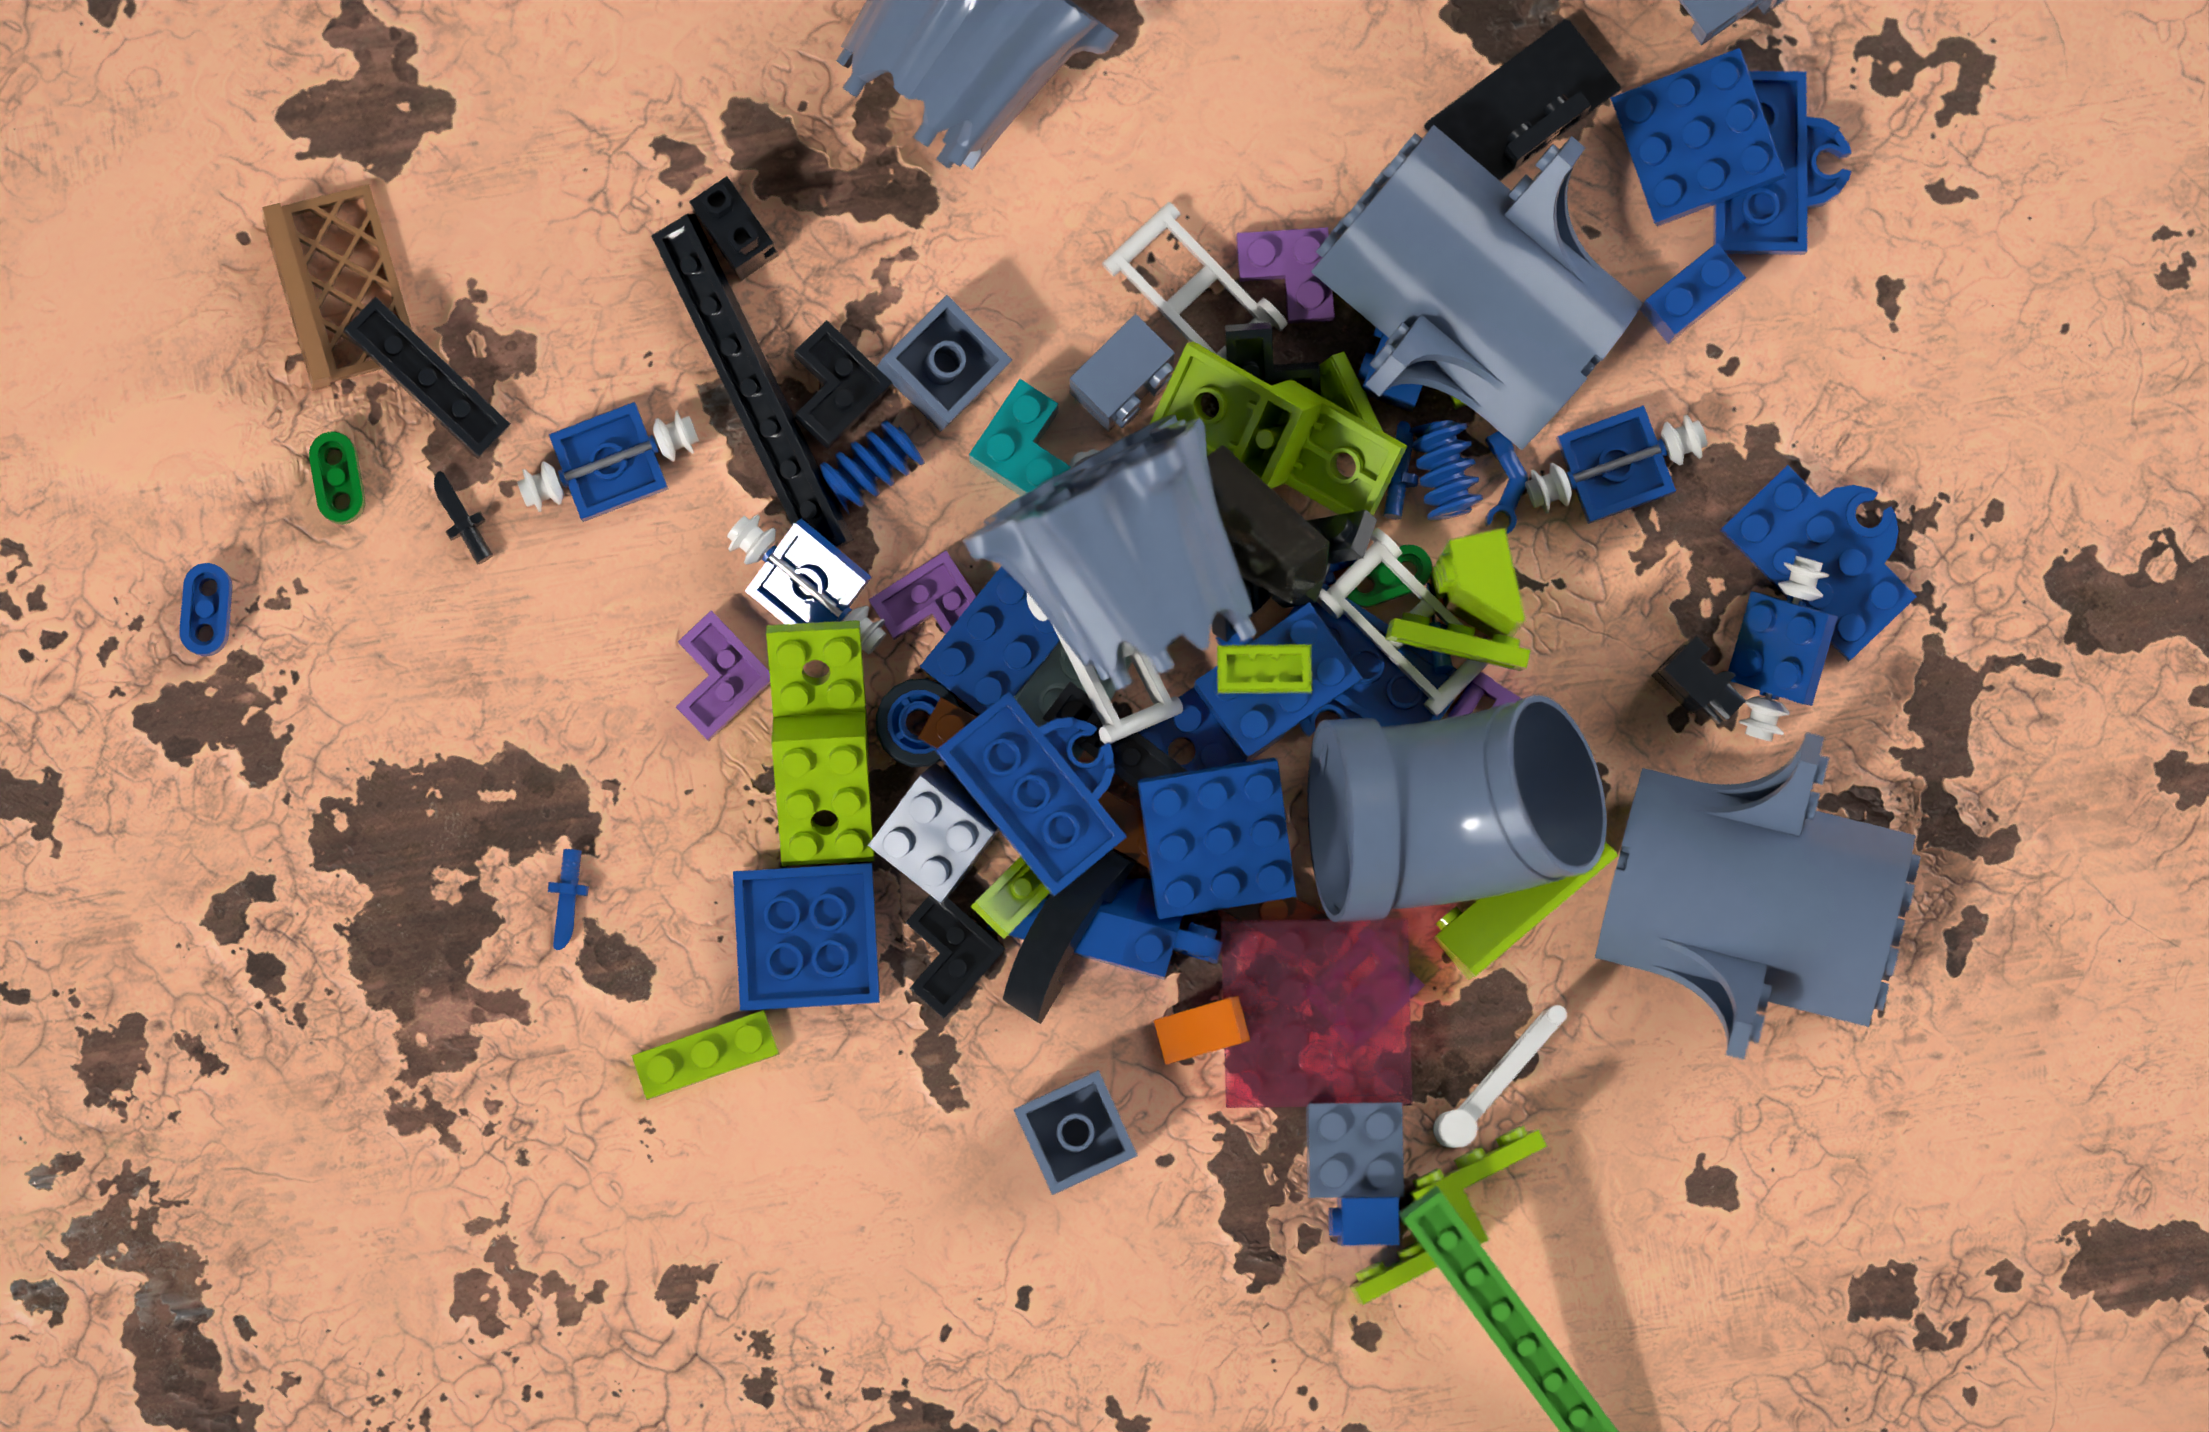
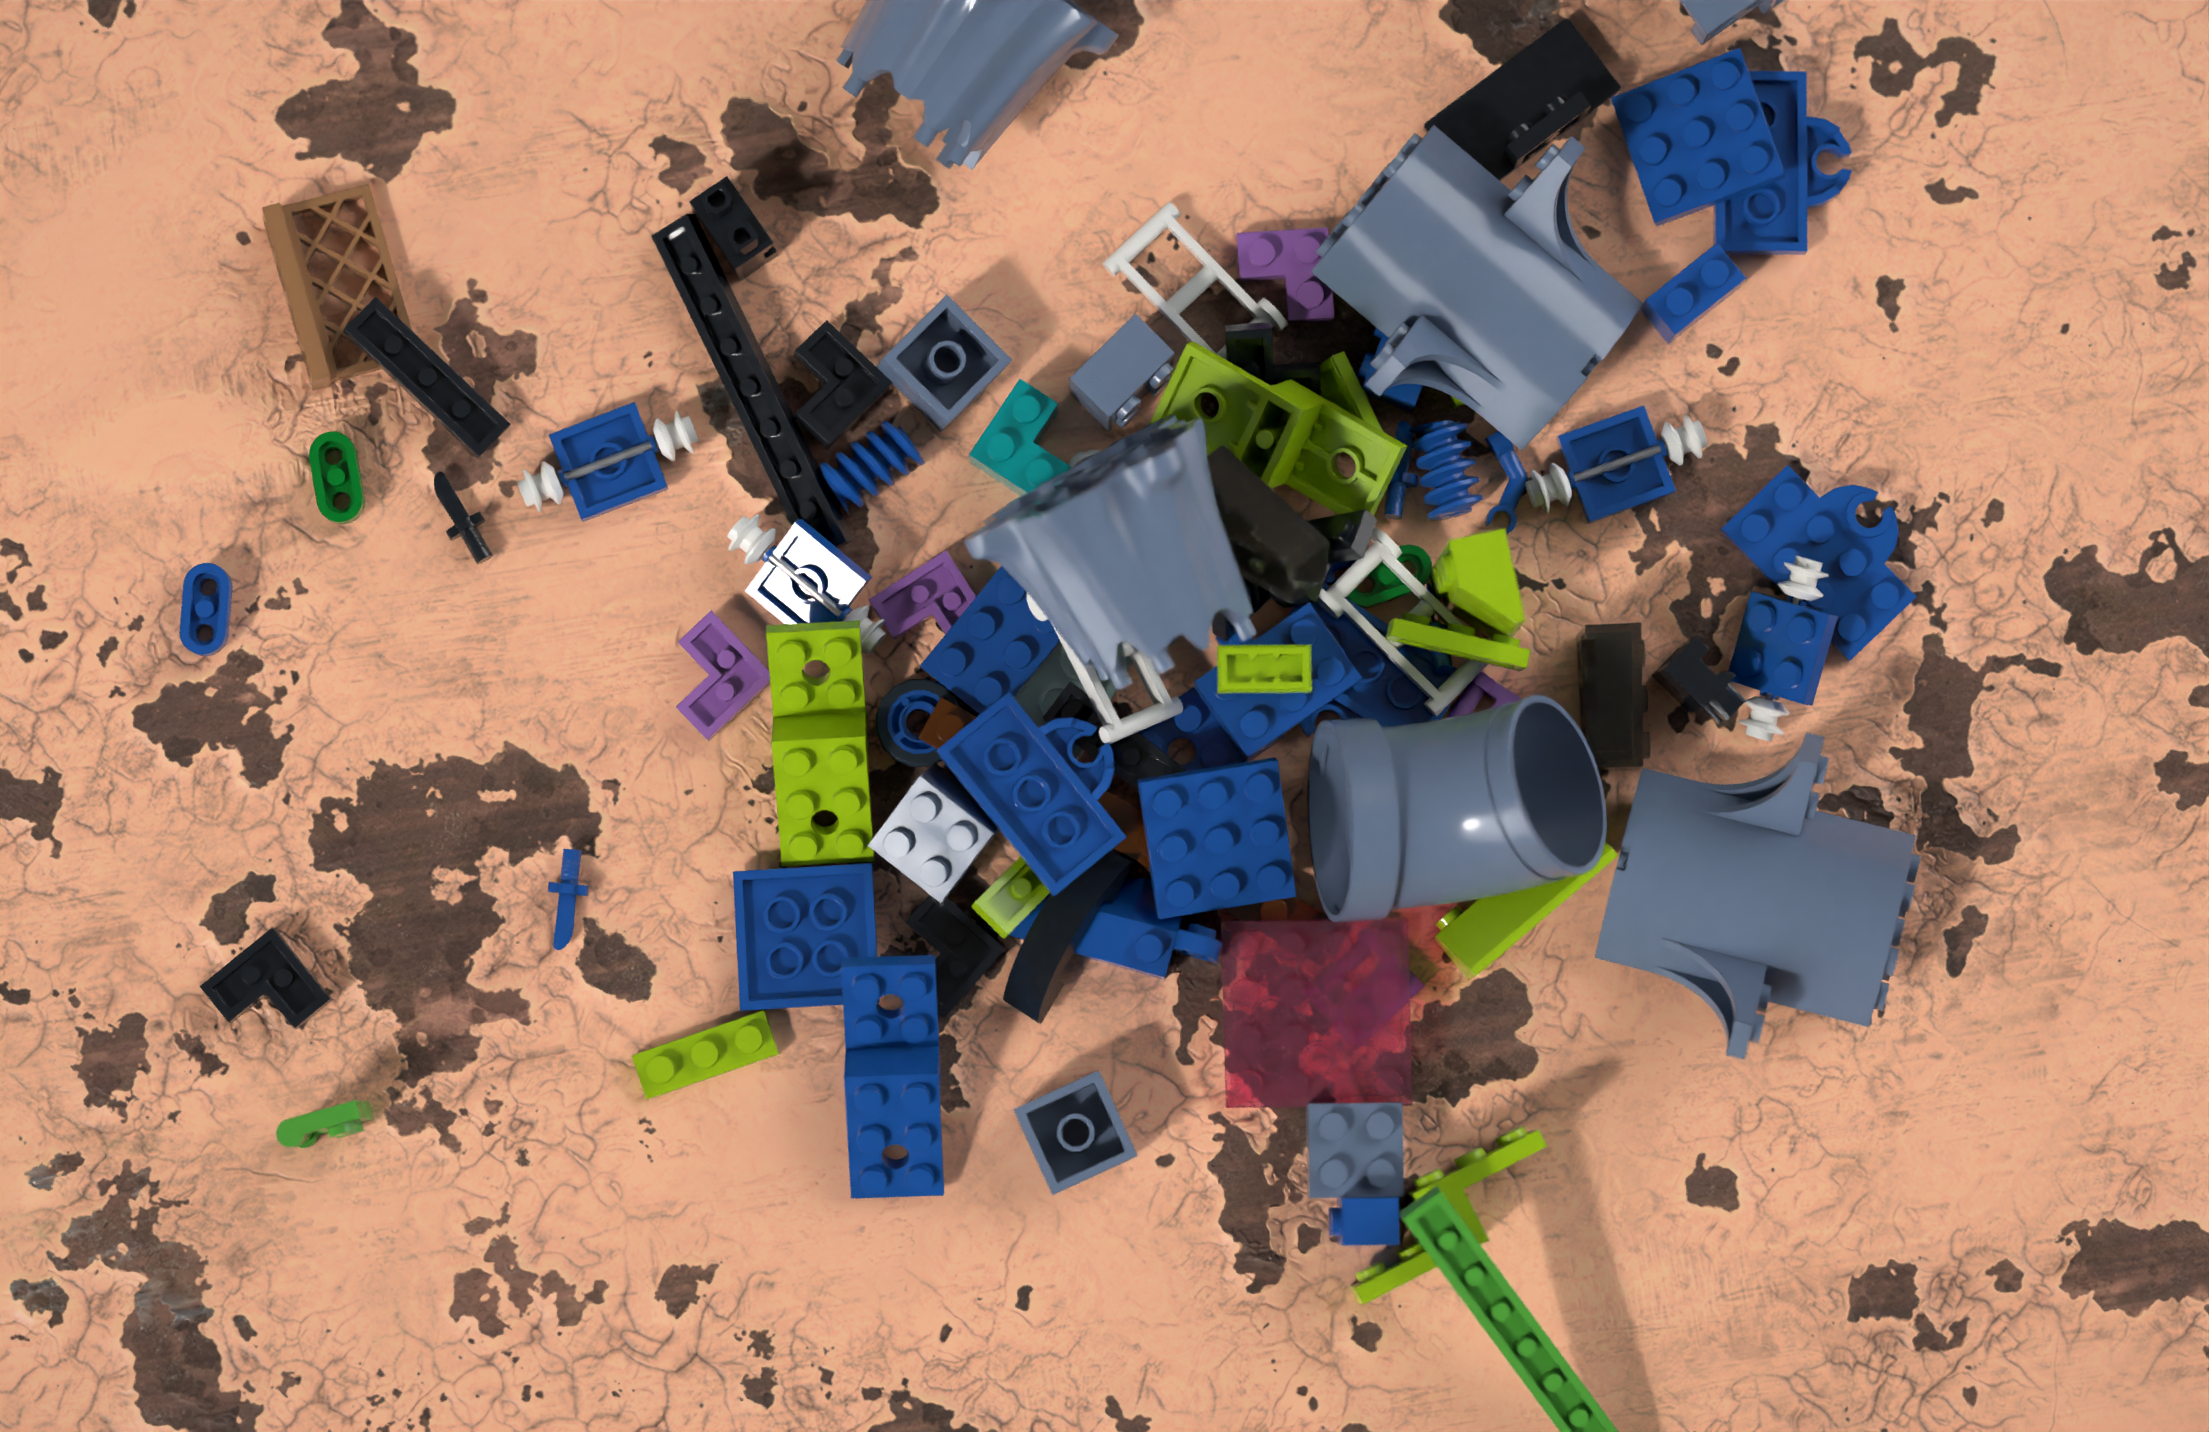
(271, 970): none -> black plate
(336, 1121): none -> bright green plate
(892, 1076): none -> blue bracket
(1202, 1030): orange tile -> none
(1459, 1126): white piece -> none
(1613, 695): none -> clear smoke wedge

